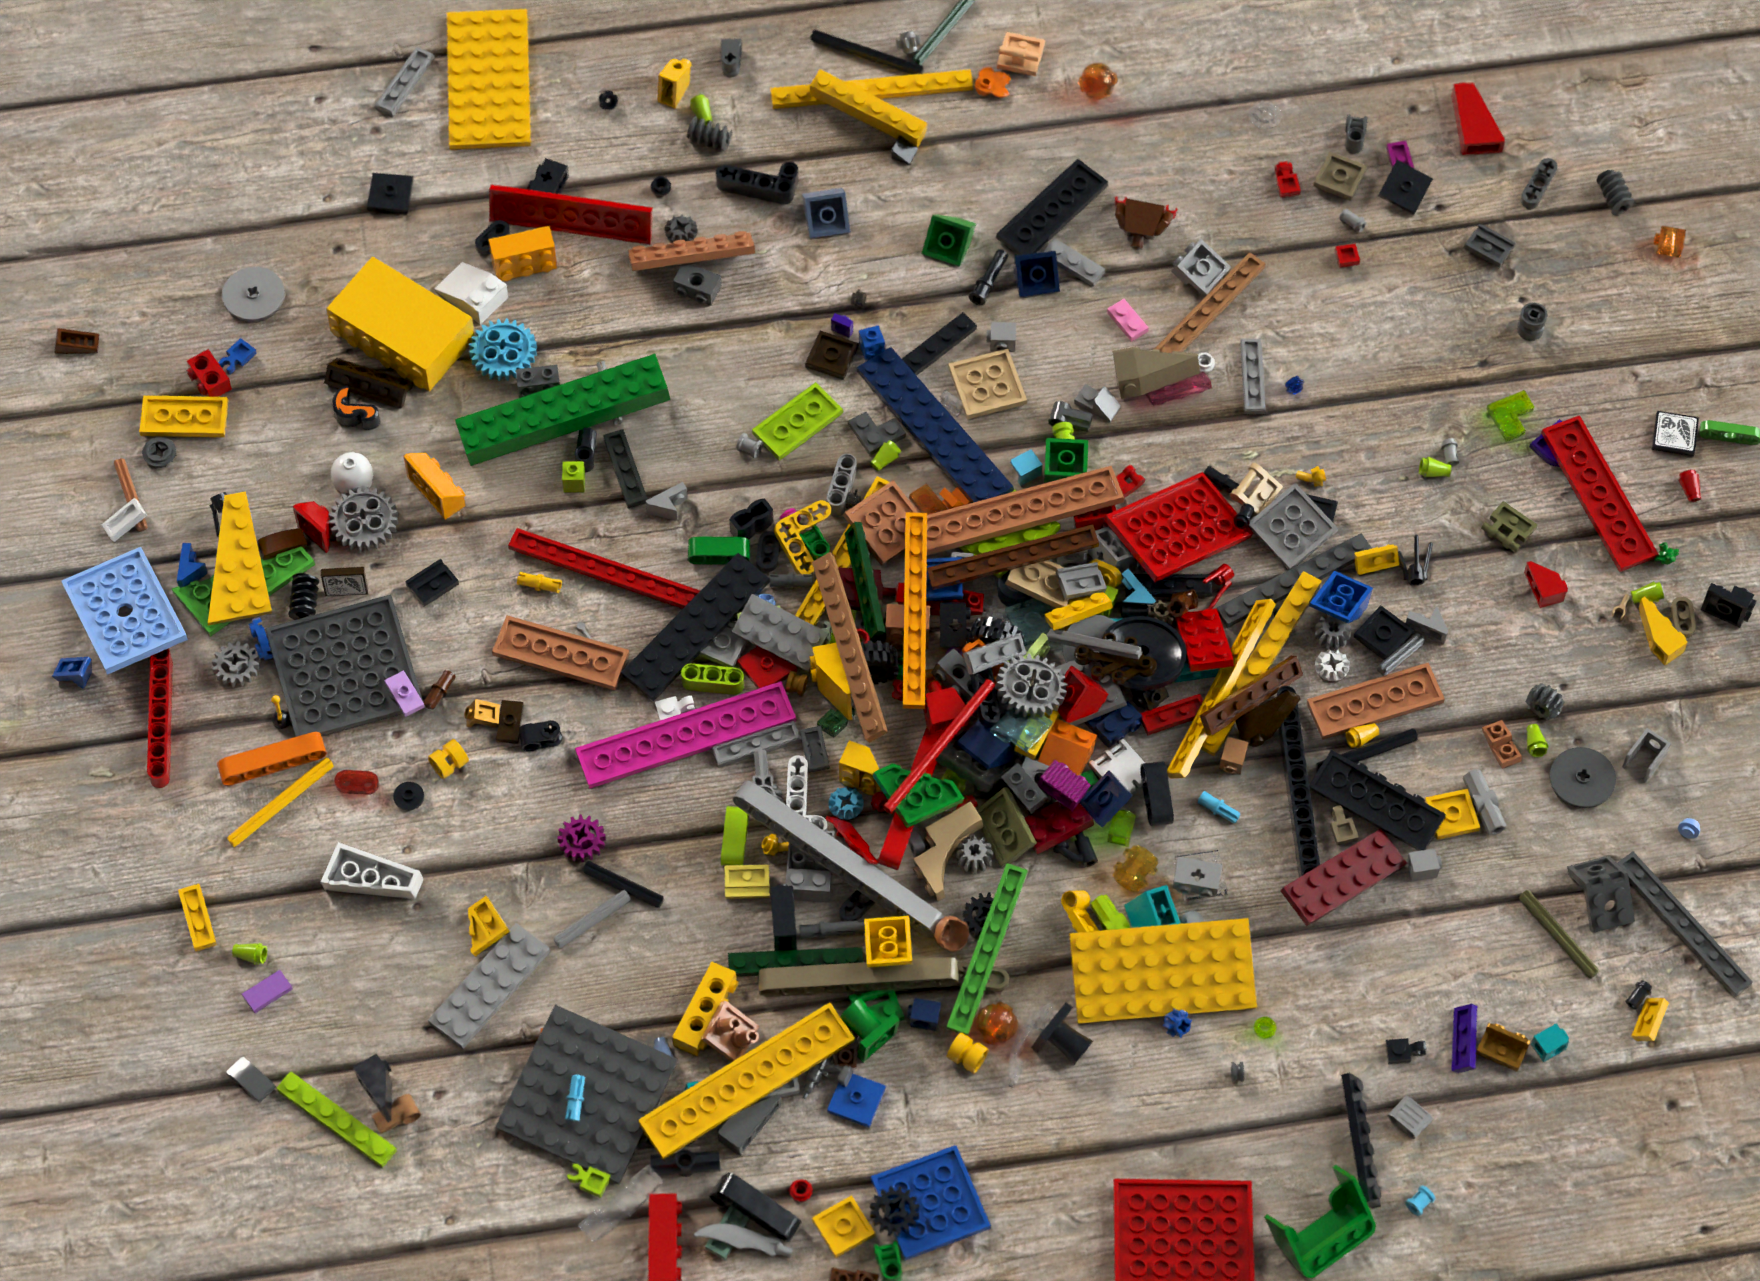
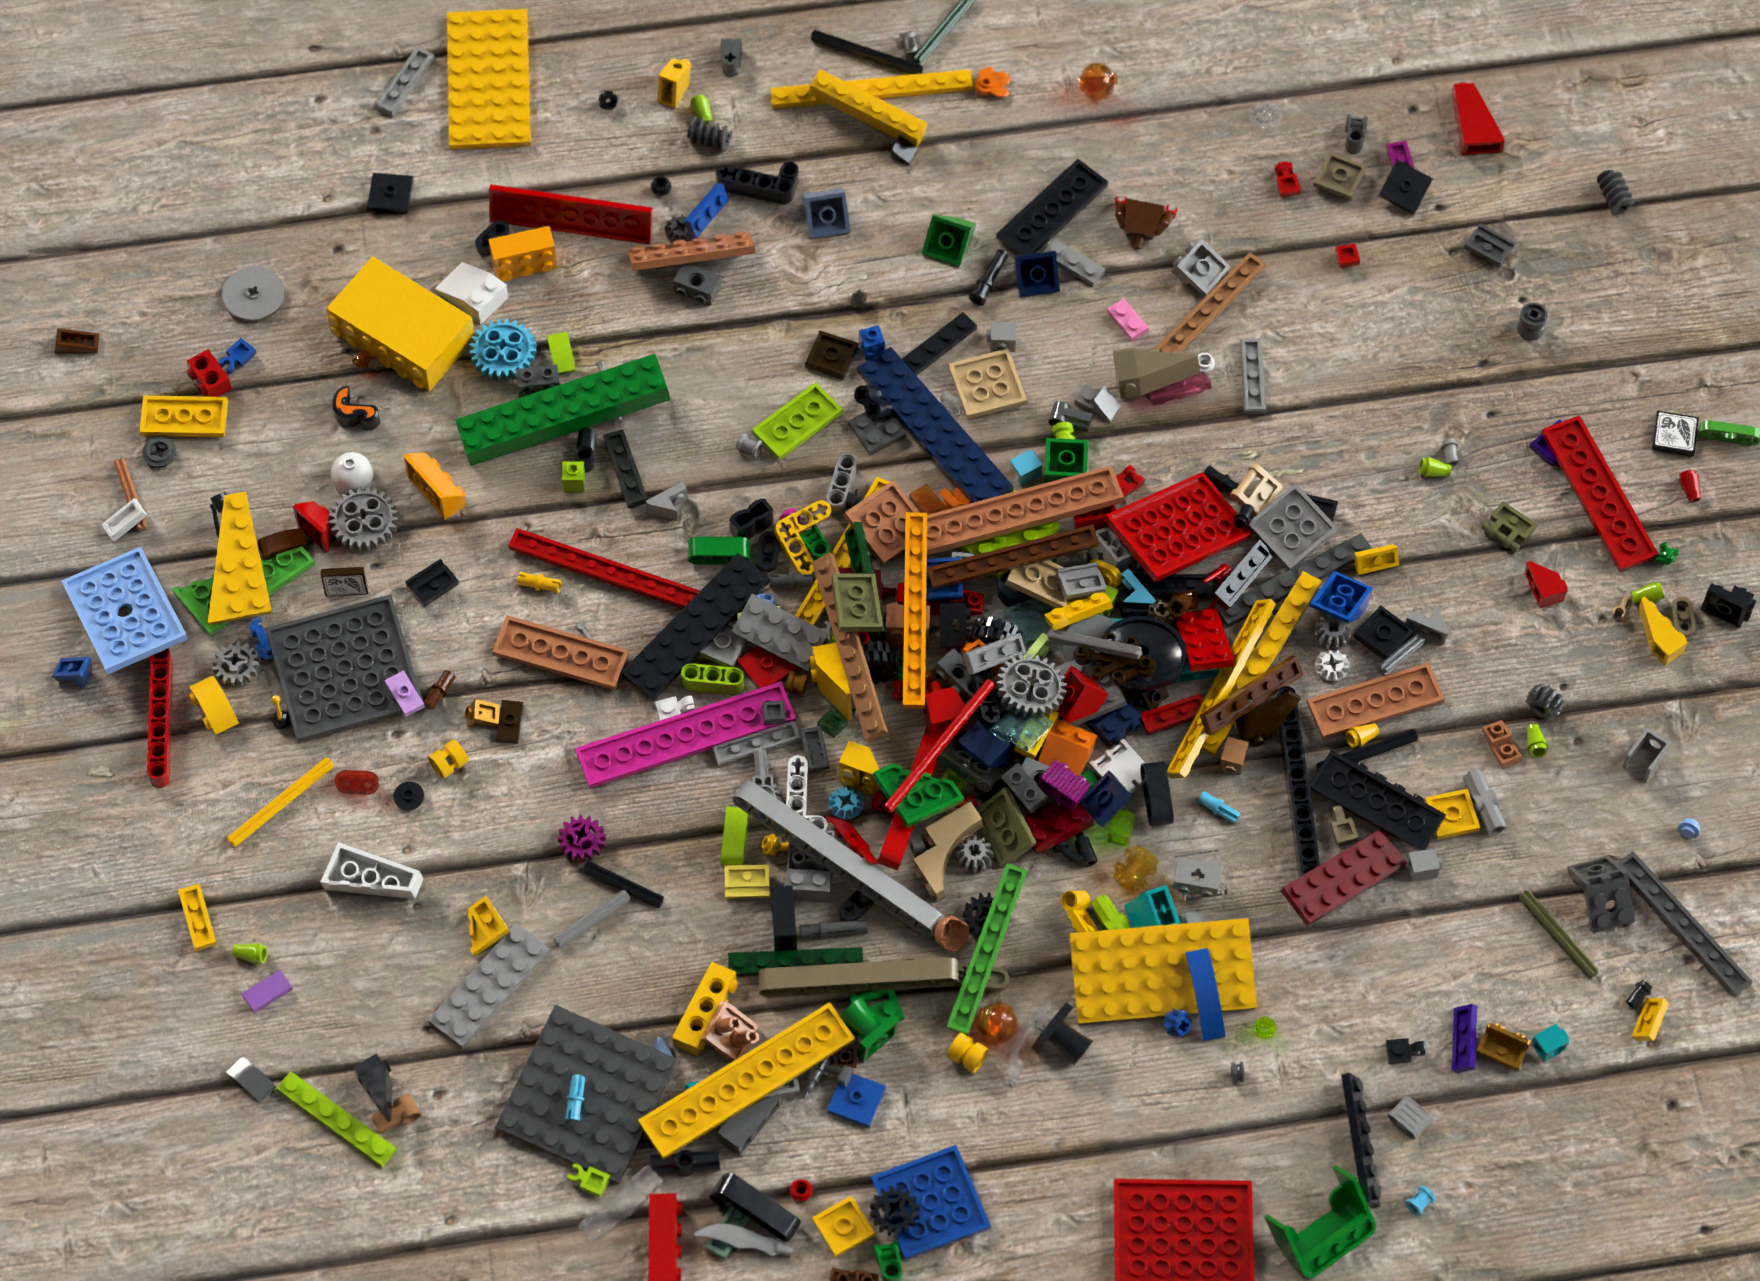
(188, 568): blue slope -> none
(213, 704): none -> yellow brick
(271, 758): orange beam -> none
(303, 596): black piece -> none
(361, 359): none -> clear orange hinge
(367, 382): dark brown fence -> none
(538, 735): black piece -> none
(550, 177): black brick -> none
(561, 352): none -> lime slope
(706, 210): none -> blue plate
(773, 712): none -> dark grey tile
(842, 325): dark purple plate -> none
(857, 603): none -> olive plate
(873, 402): none -> black axle
(886, 454): lime cone -> none
(888, 941): yellow slope -> none
(924, 1014): dark blue brick -> none
(1020, 54): light nougat plate -> none
(1206, 994): none -> blue slope
(1242, 575): none -> plate
(1294, 385): clear blue plate -> none
(1317, 476): yellow plate -> none
(1352, 220): light grey pin -> none
(1416, 574): black plant -> none
(1506, 414): clear neon green plate -> none
(1538, 175): dark grey beam -> none
(1598, 772): dark grey piece -> none
(1670, 241): clear orange brick -> none

